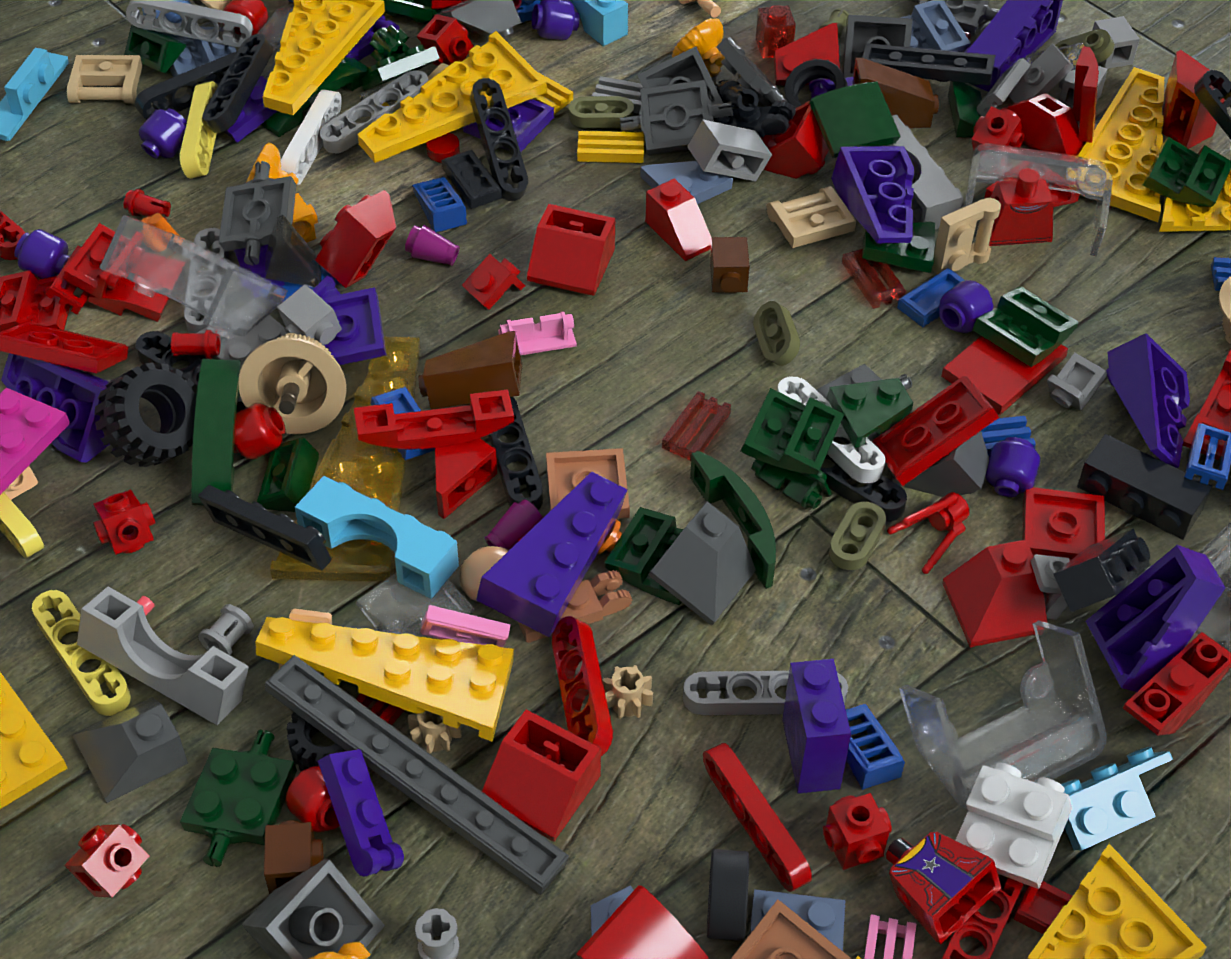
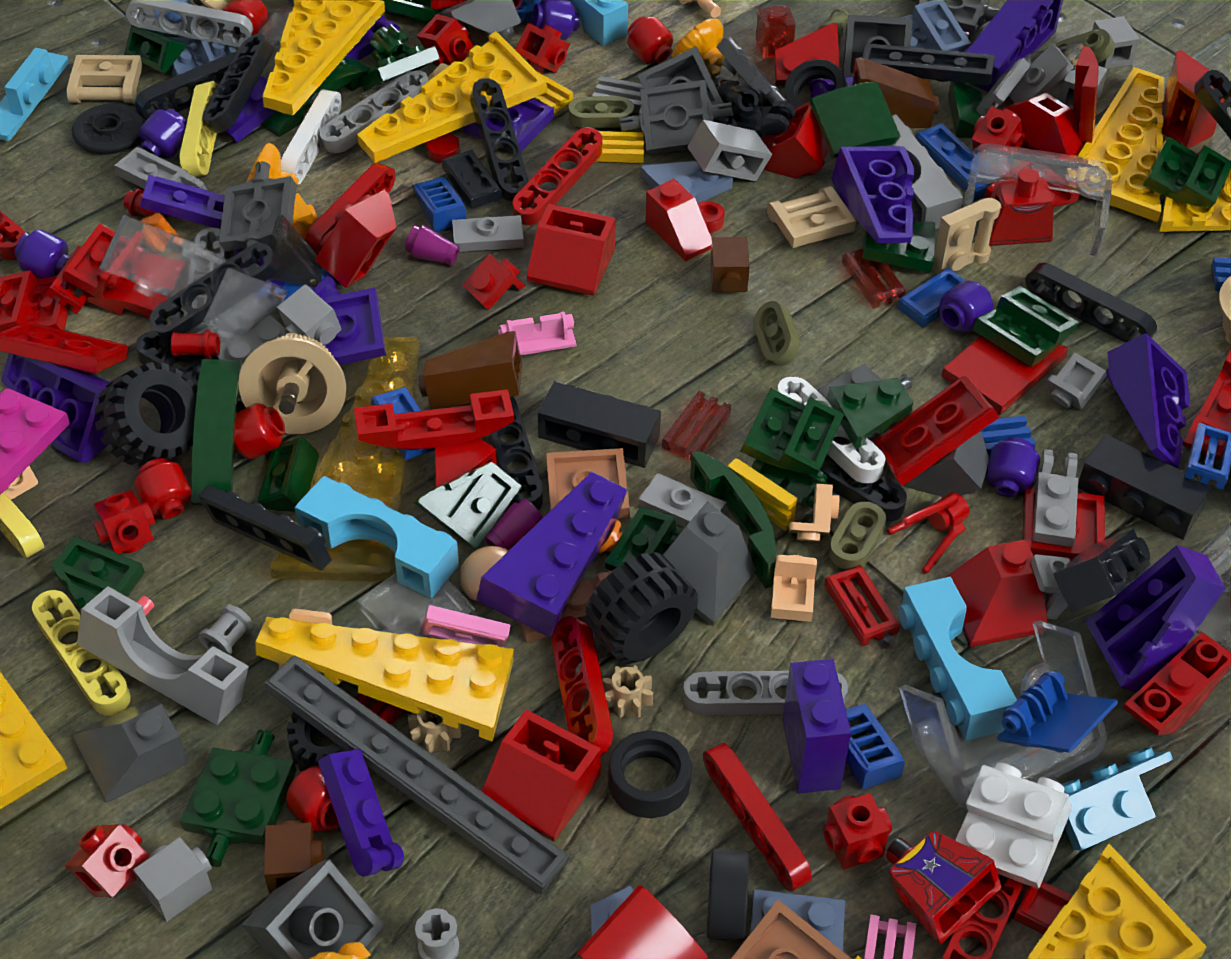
(88, 126): none -> black wheel
(89, 569): none -> dark green wing
(140, 163): none -> light grey hinge
(163, 488): none -> red head
(174, 878): none -> light grey brick
(183, 201): none -> dark purple plate
(209, 285): none -> black beam
(372, 181): none -> red beam
(470, 502): none -> wing
(488, 233): none -> light grey plate
(542, 47): none -> red brick
(561, 177): none -> red beam
(598, 423): none -> black brick
(641, 607): none -> black tyre
(650, 39): none -> red head
(654, 745): none -> black tyre
(676, 499): none -> light grey plate
(712, 214): none -> red tile
(777, 502): none -> yellow tile
(793, 588): none -> light nougat bracket
(825, 508): none -> light nougat bracket
(862, 633): none -> red tile
(950, 155): none -> blue tile
(972, 694): none -> medium azure arch
(1051, 717): none -> blue hinge
(1056, 502): none -> light grey hinge
(1091, 300): none -> black beam

